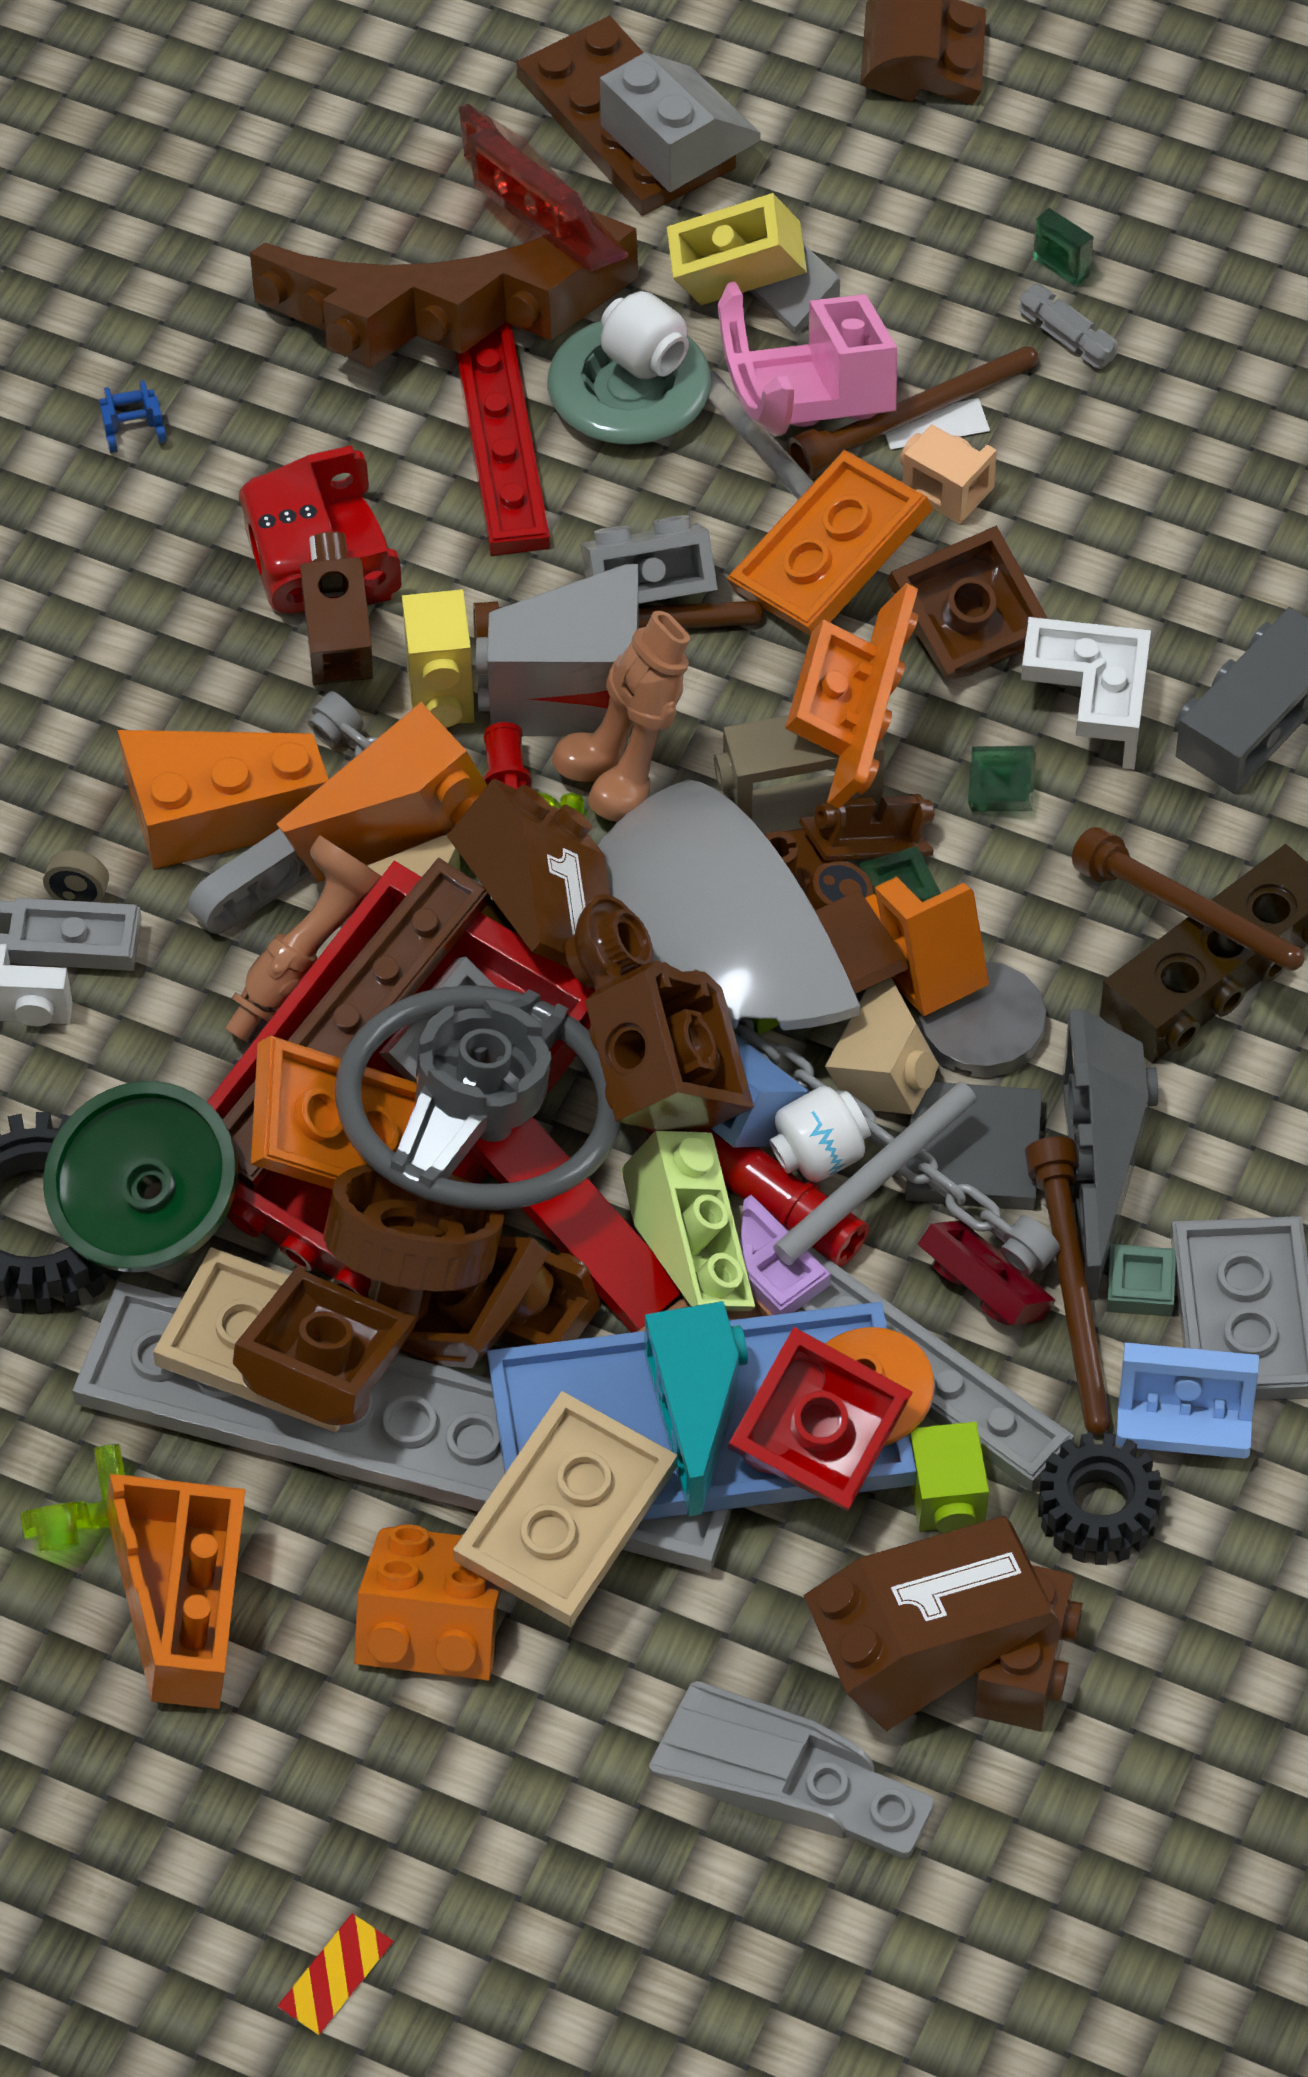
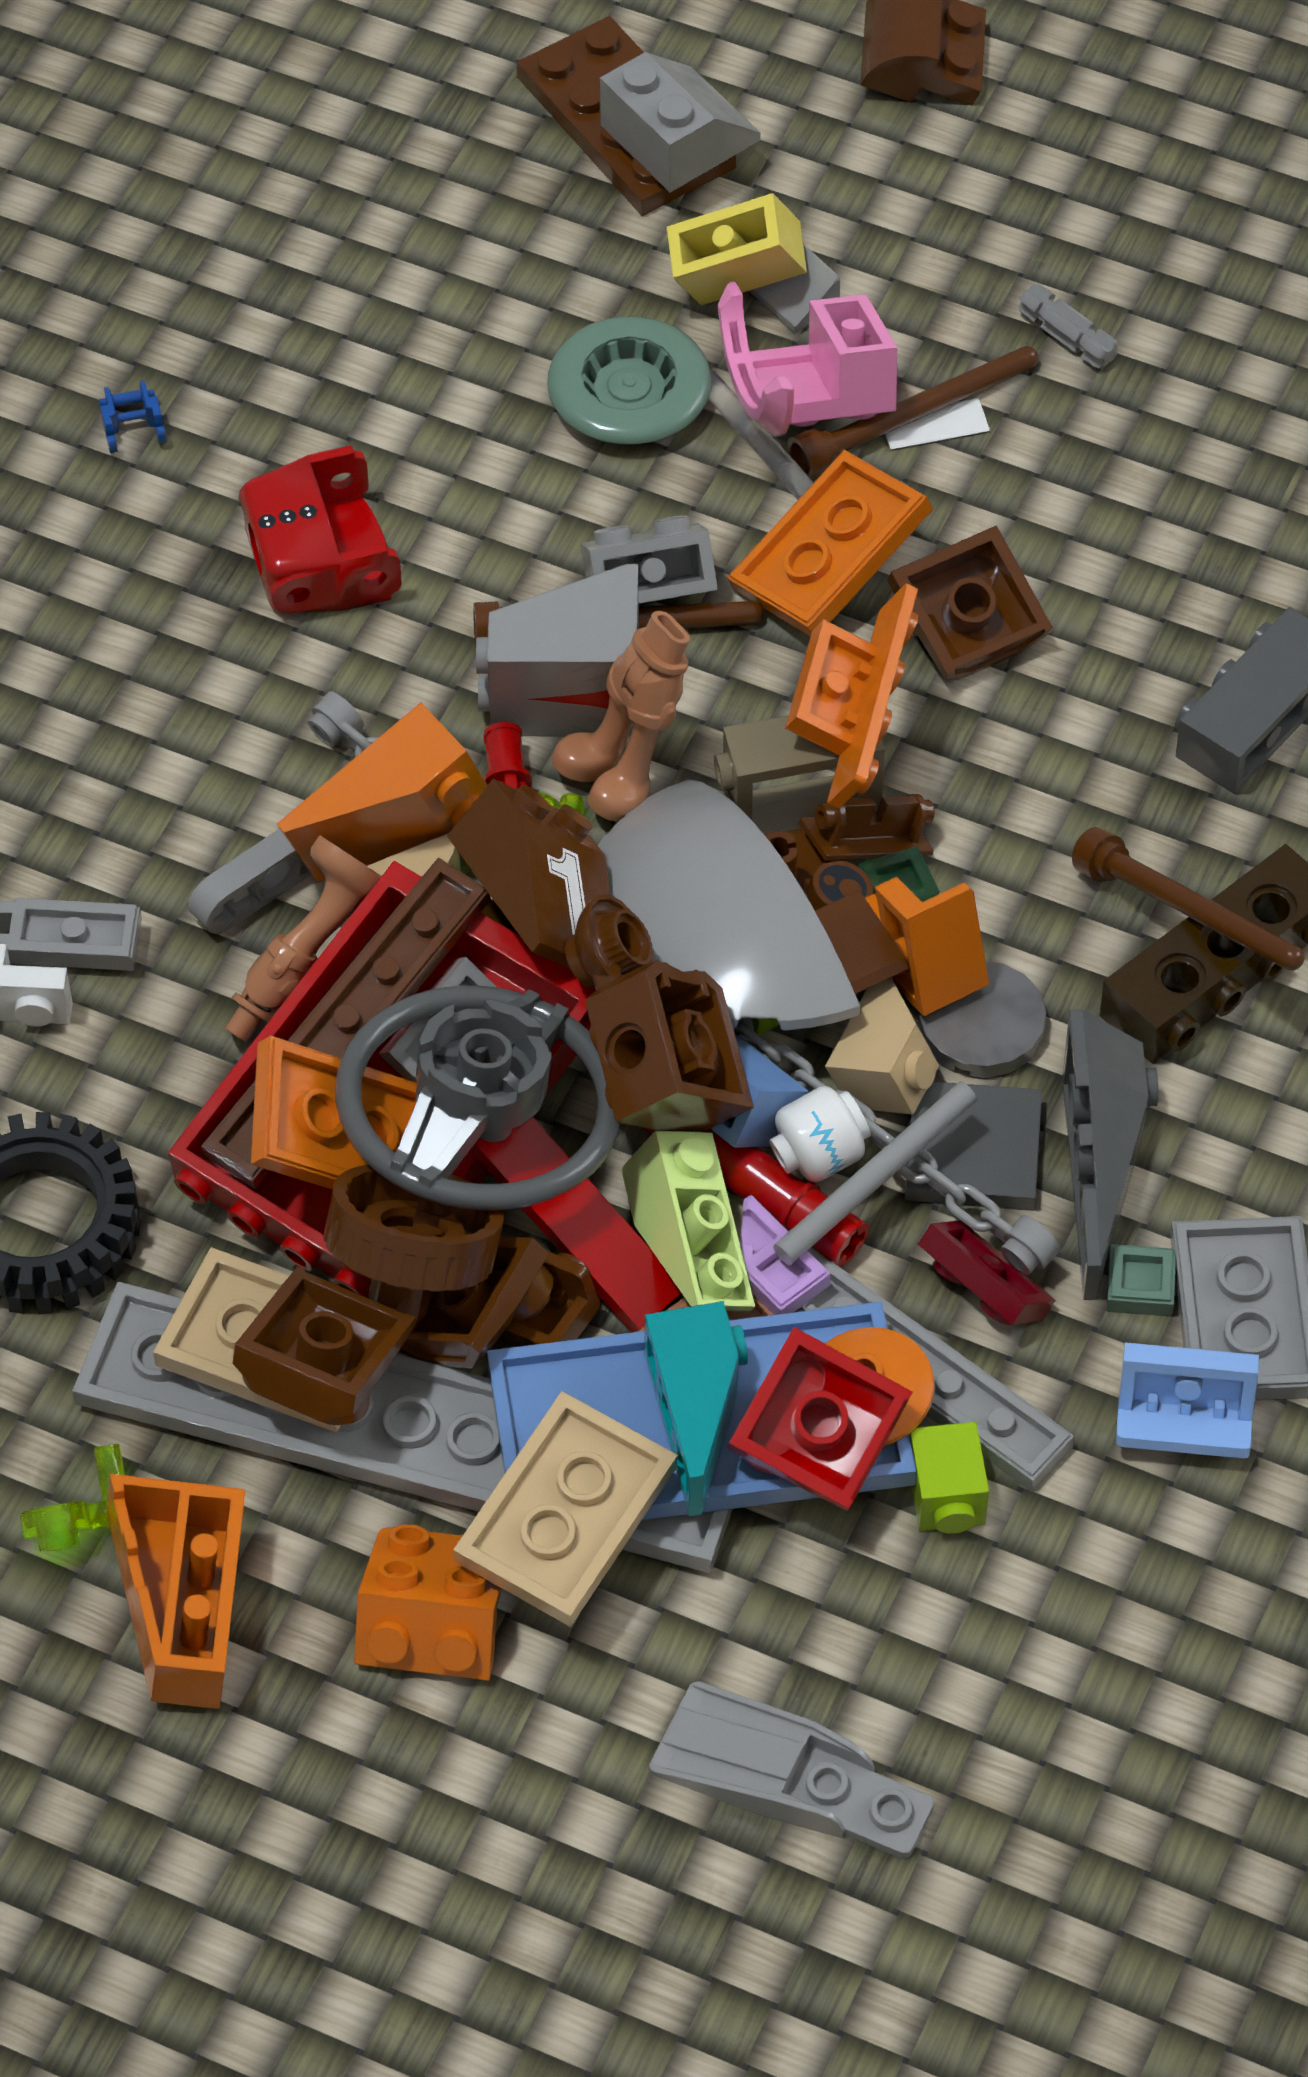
(76, 877): dark tan tile -> none
(119, 1149): dark green dish -> none
(215, 788): orange wedge -> none
(335, 1974): sticker -> none
(336, 626): reddish brown torso -> none
(439, 655): light yellow brick -> none
(452, 302): reddish brown arch -> none
(502, 445): red tile -> none
(530, 190): clear red wedge -> none
(644, 335): white head -> none
(928, 1616): reddish brown slope -> none
(948, 471): light nougat brick -> none
(1002, 778): clear green tile -> none
(1028, 1676): reddish brown brick -> none
(1053, 1167): reddish brown piece -> none
(1063, 247): clear green tile -> none
(1102, 661): white panel -> none
(1106, 1465): black tyre -> none

